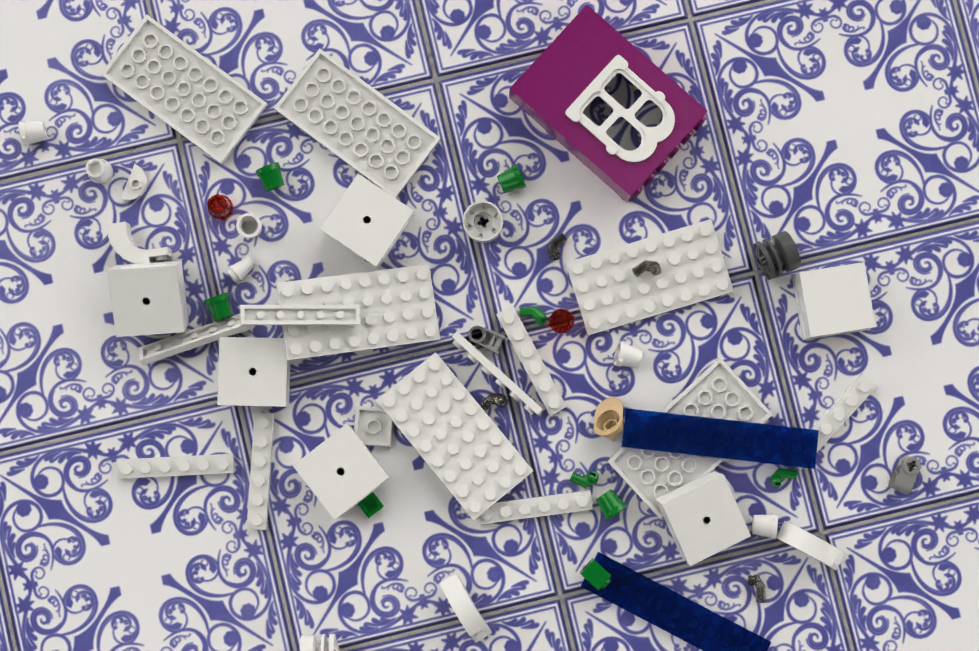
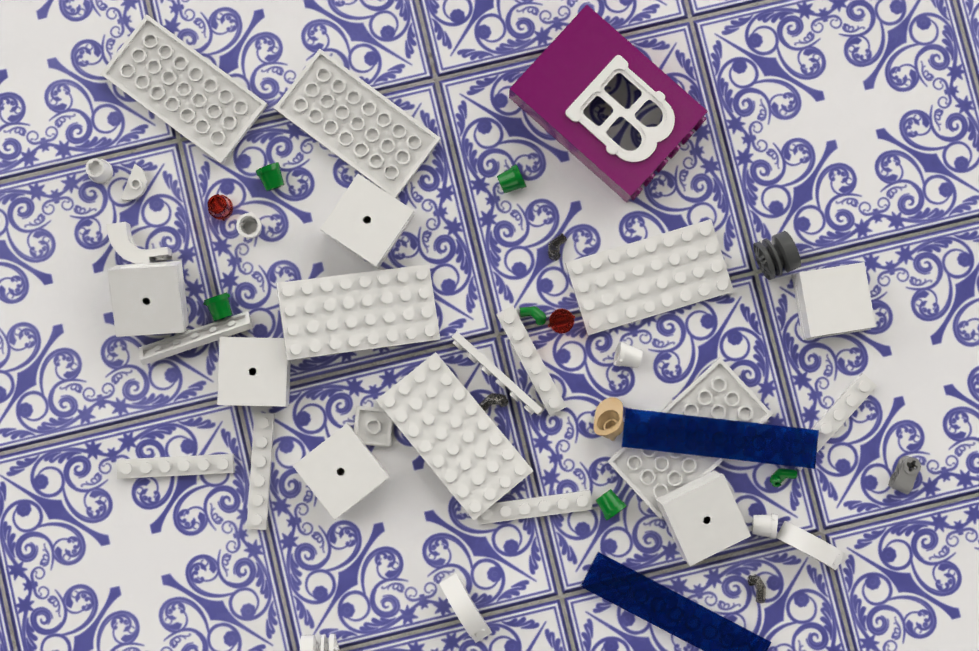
(32, 132): white piece -> none
(240, 269): white cone -> none
(299, 314): white plate -> none
(370, 505): green plate -> none
(487, 339): light grey piece -> none
(489, 212): white wheel -> none
(586, 480): green arm -> none
(596, 574): green brick -> none
(650, 266): clear smoke arm -> none

